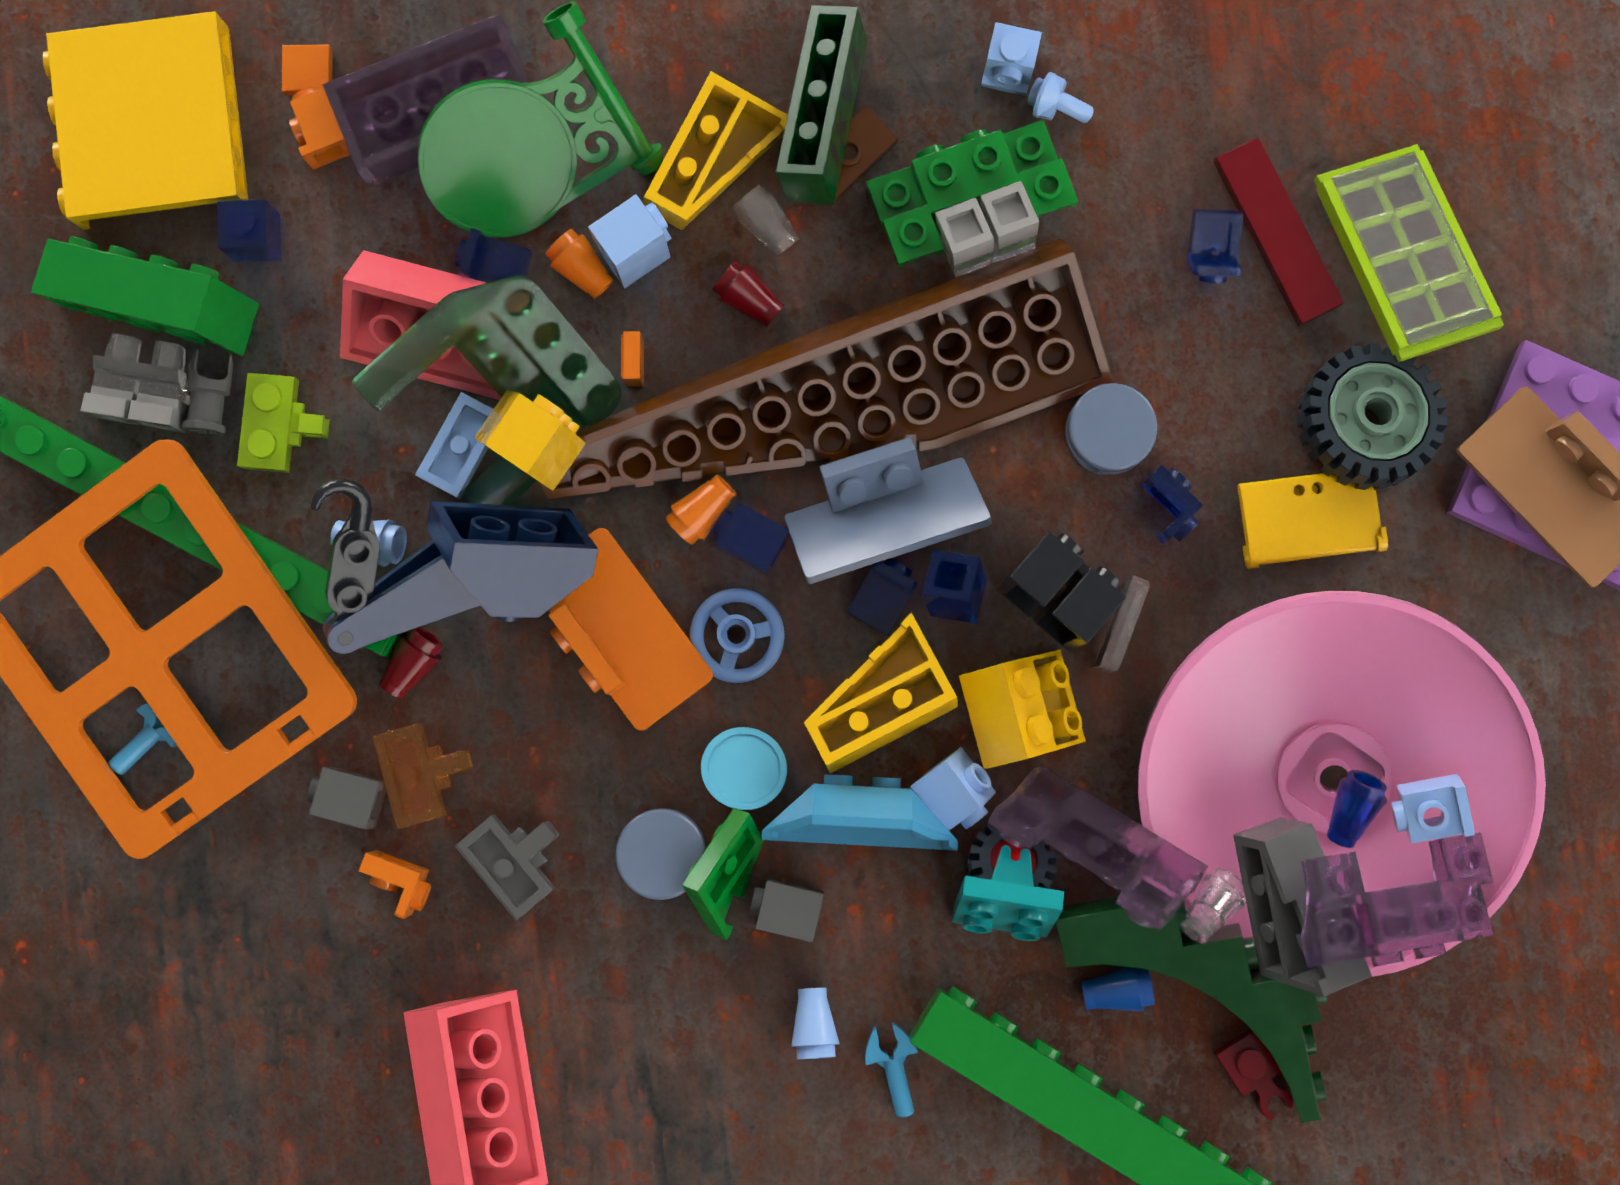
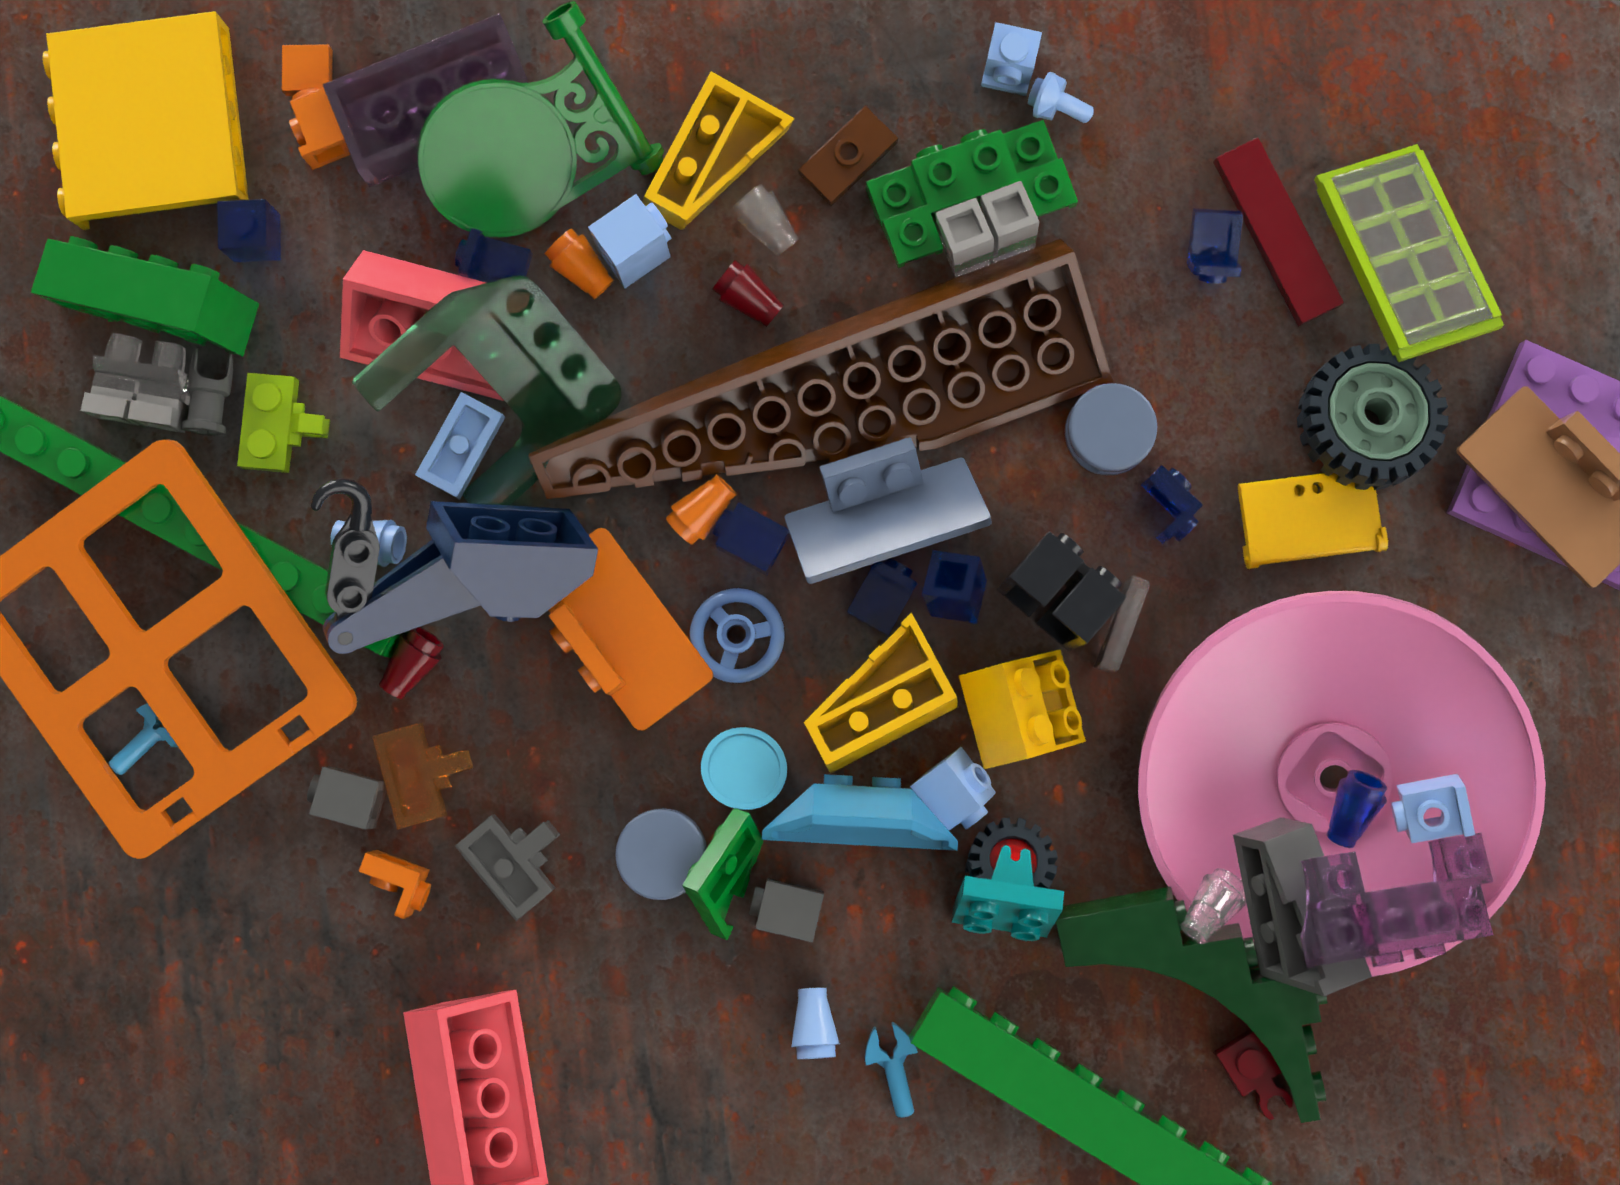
(532, 436): yellow wedge -> none
(632, 359): orange tile -> none
(822, 104): dark green brick -> none
(1089, 832): clear purple bracket -> none
(1120, 990): blue cone -> none

